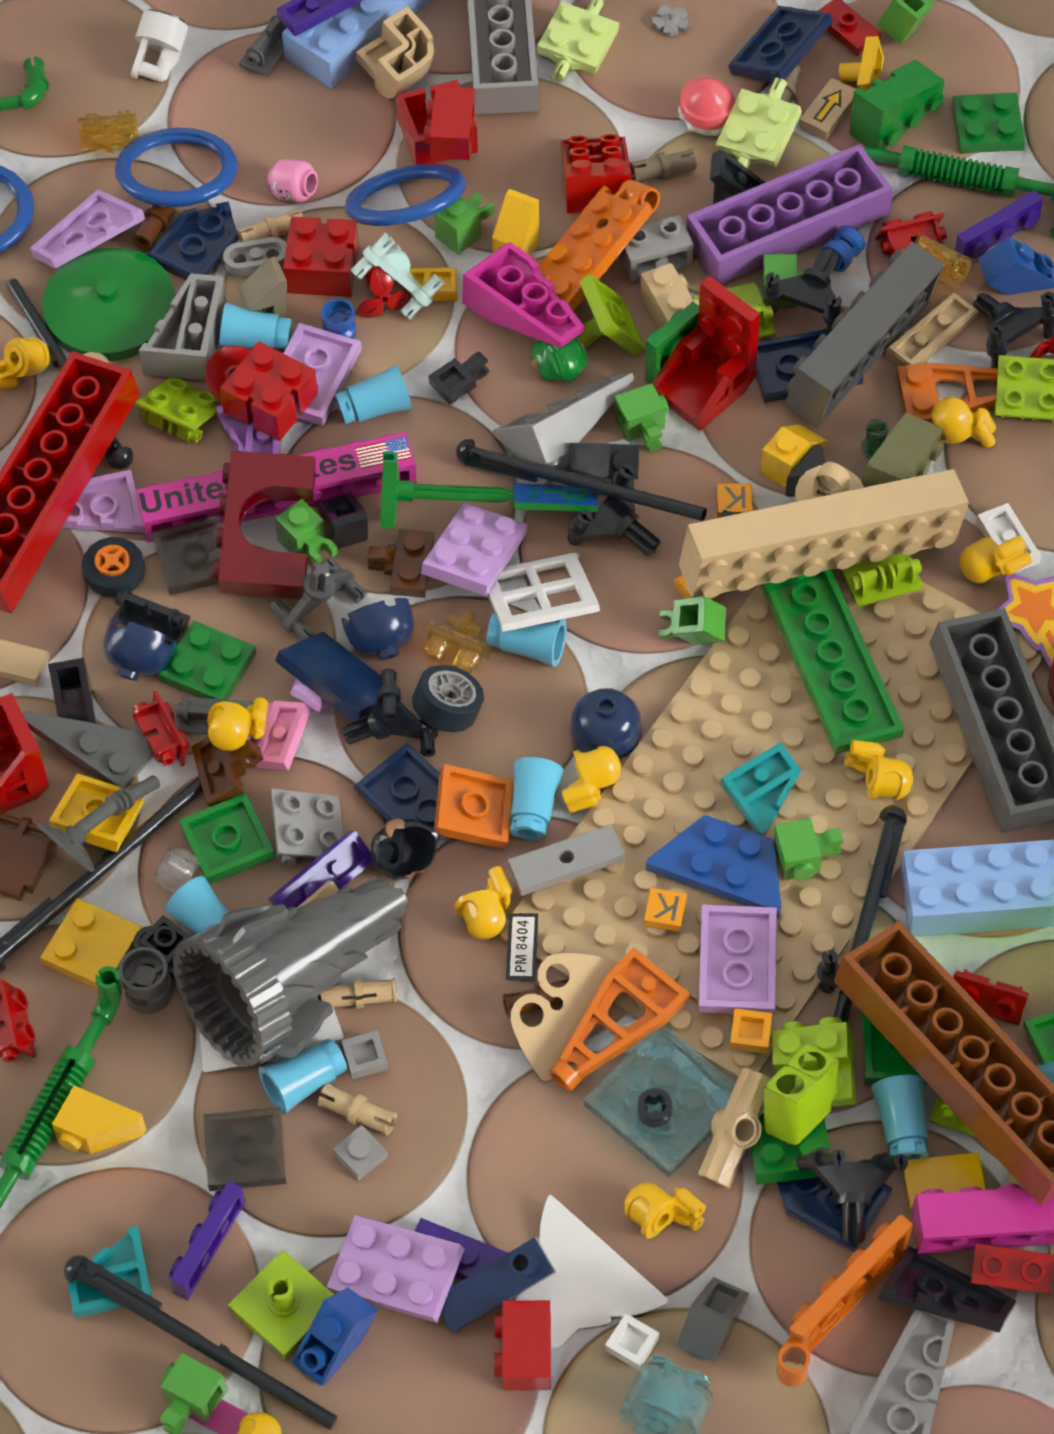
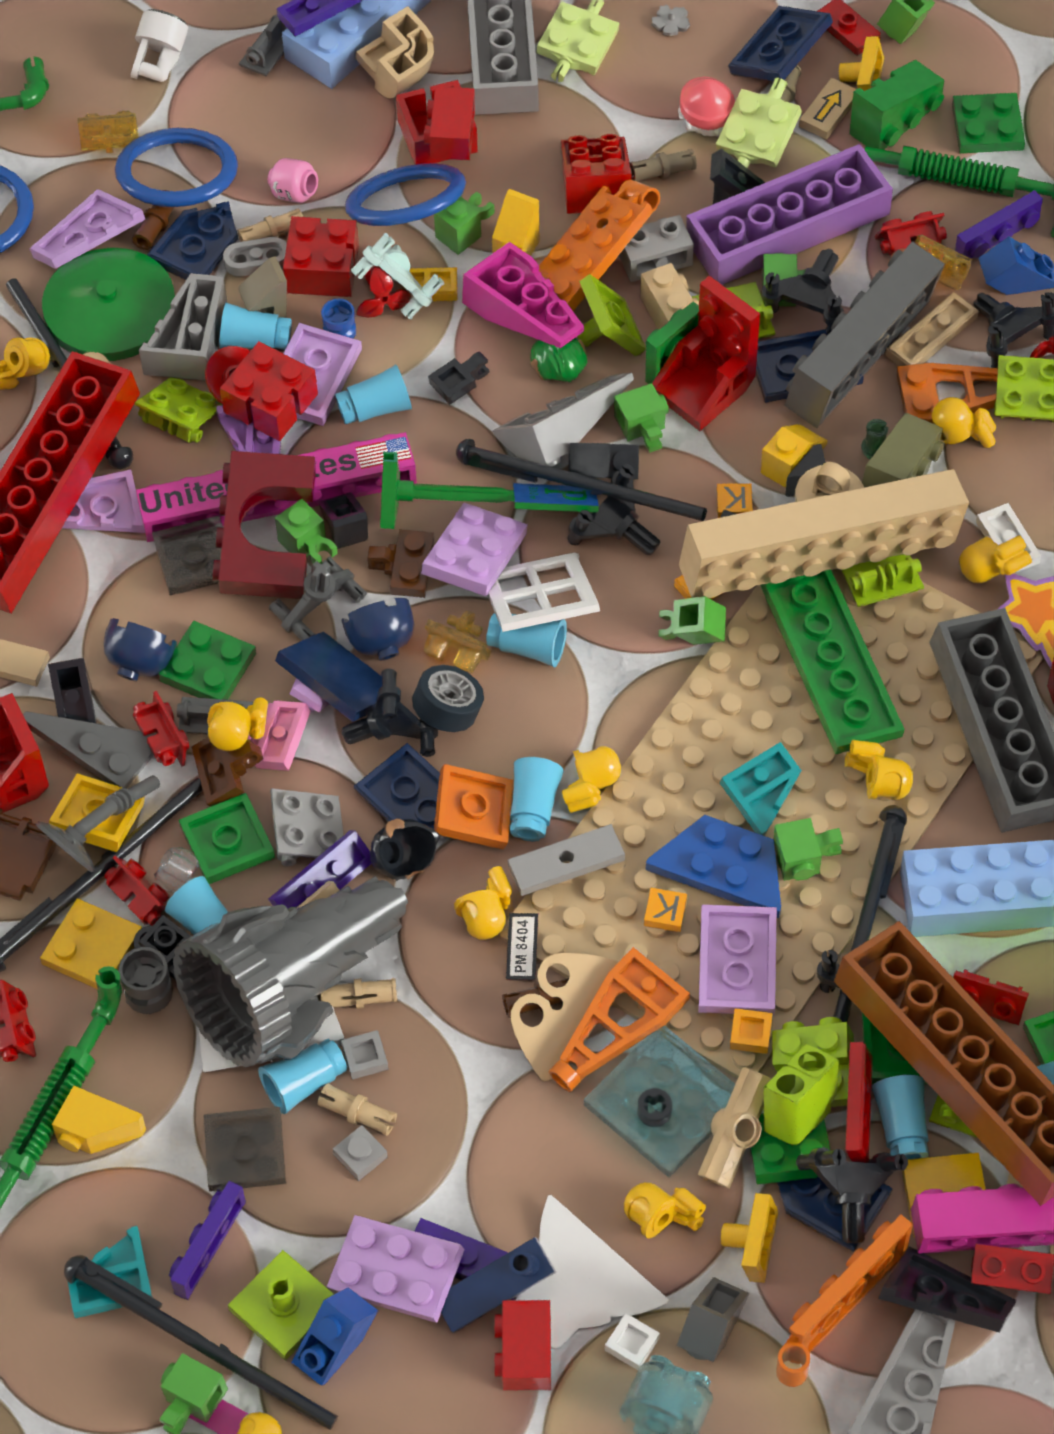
(114, 554): black wheel -> none
(130, 880): none -> red hinge
(150, 614): black hinge -> none
(608, 720): dark blue cylinder -> none
(754, 1238): none -> yellow tile
(846, 244): blue wheel -> none
(859, 1102): none -> red tile

